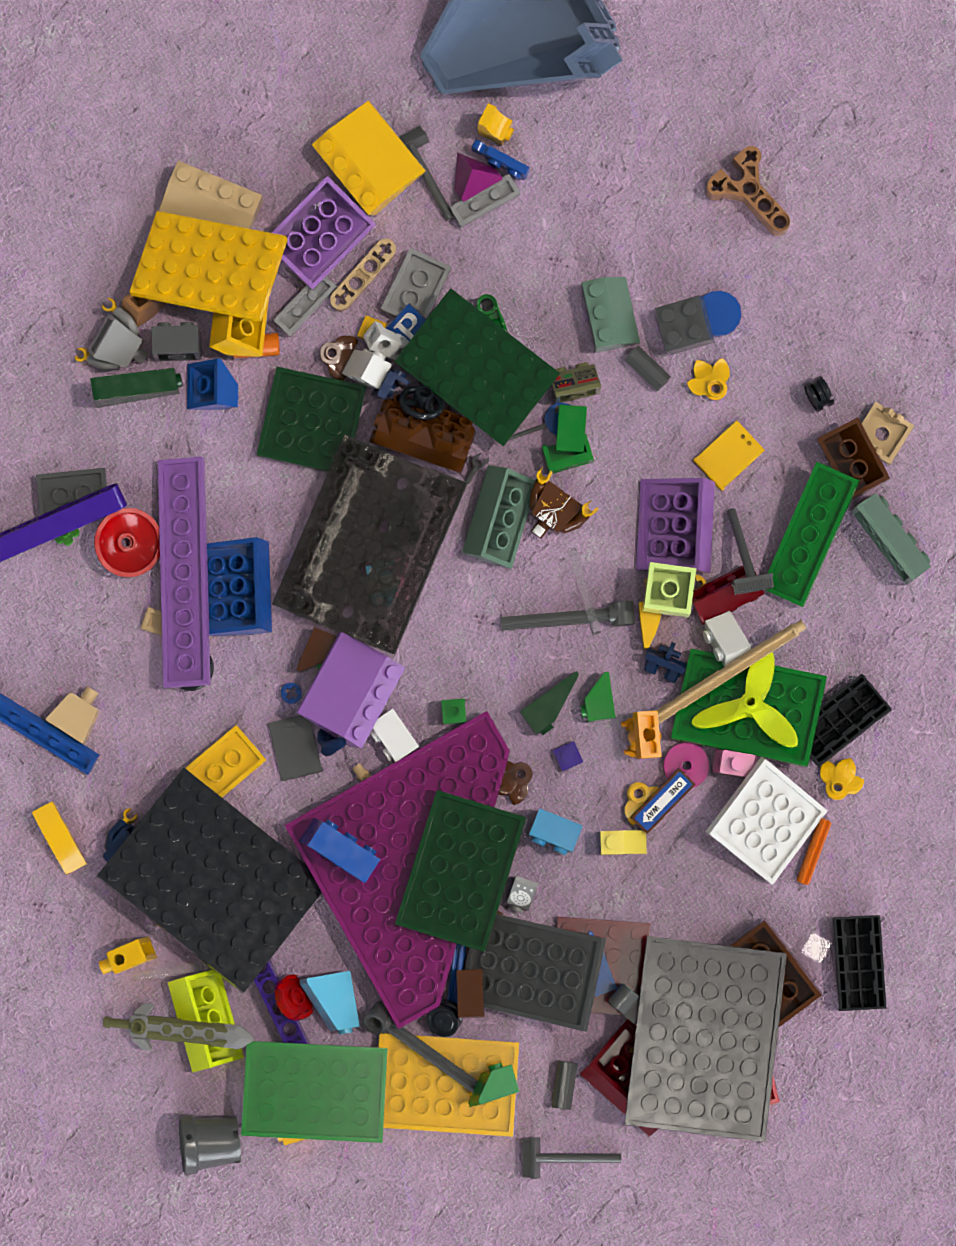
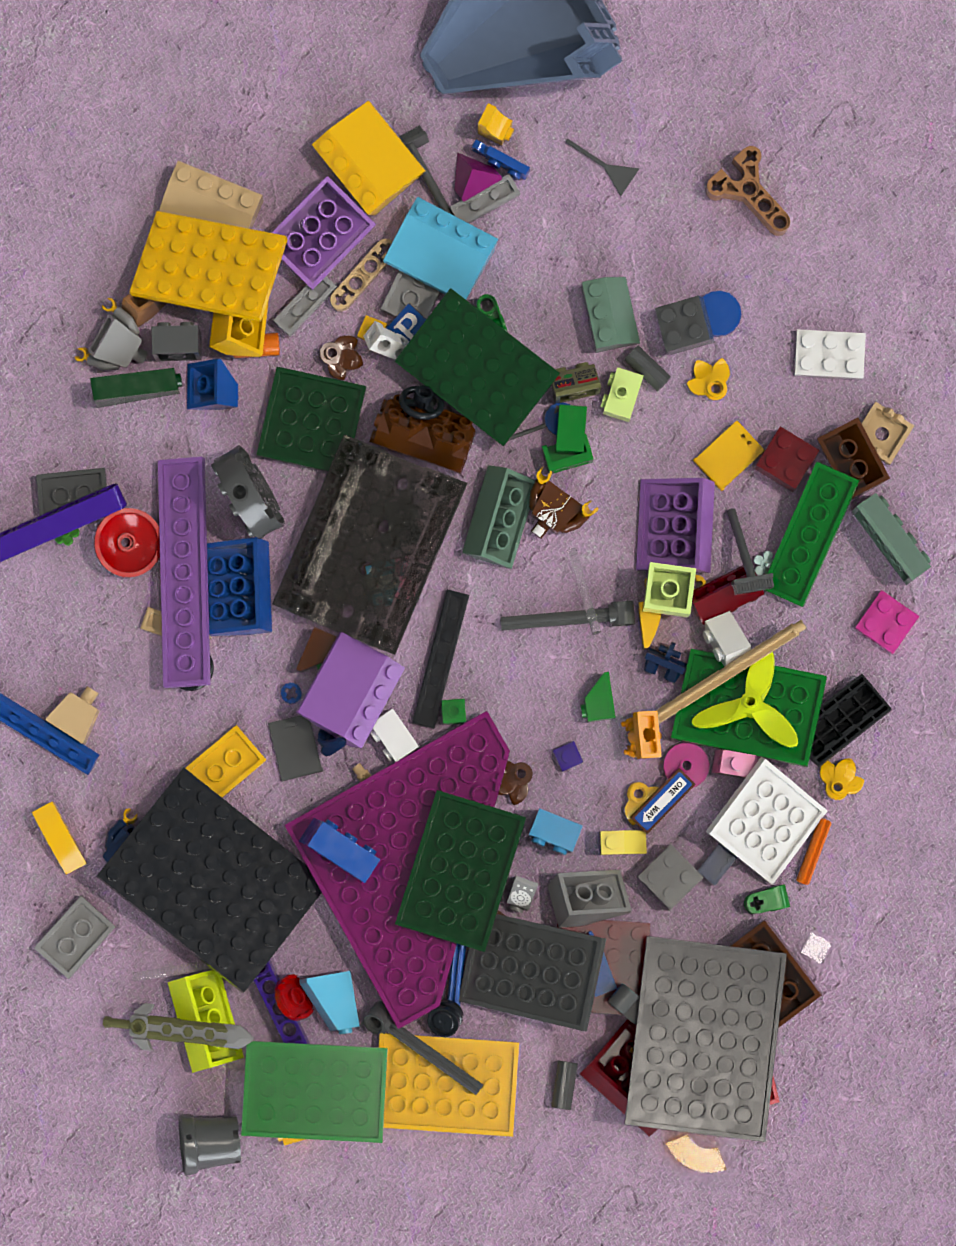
(75, 937): none -> light grey plate
(134, 954): yellow torso -> none
(248, 492): none -> dark grey brick
(367, 368): white brick -> none
(388, 386): dark blue bracket -> none
(440, 249): none -> medium azure slope
(440, 659): none -> black tile
(470, 993): reddish brown hinge -> none
(476, 465): dark grey hand -> none
(494, 1084): green slope -> none
(533, 1158): dark grey piece -> none
(545, 710): dark green slope -> none
(588, 897): none -> light grey slope
(619, 175): none -> dark grey piece
(622, 394): none -> yellowish green brick
(670, 877): none -> dark grey brick
(696, 1157): none -> clear yellow tile
(717, 864): none -> plate
(763, 562): none -> light aqua plant
(771, 900): none -> green piece
(786, 459): none -> dark red brick
(818, 393): black wheel -> none
(829, 354): none -> white plate
(859, 963): black piece -> none
(886, 622): none -> dark pink plate

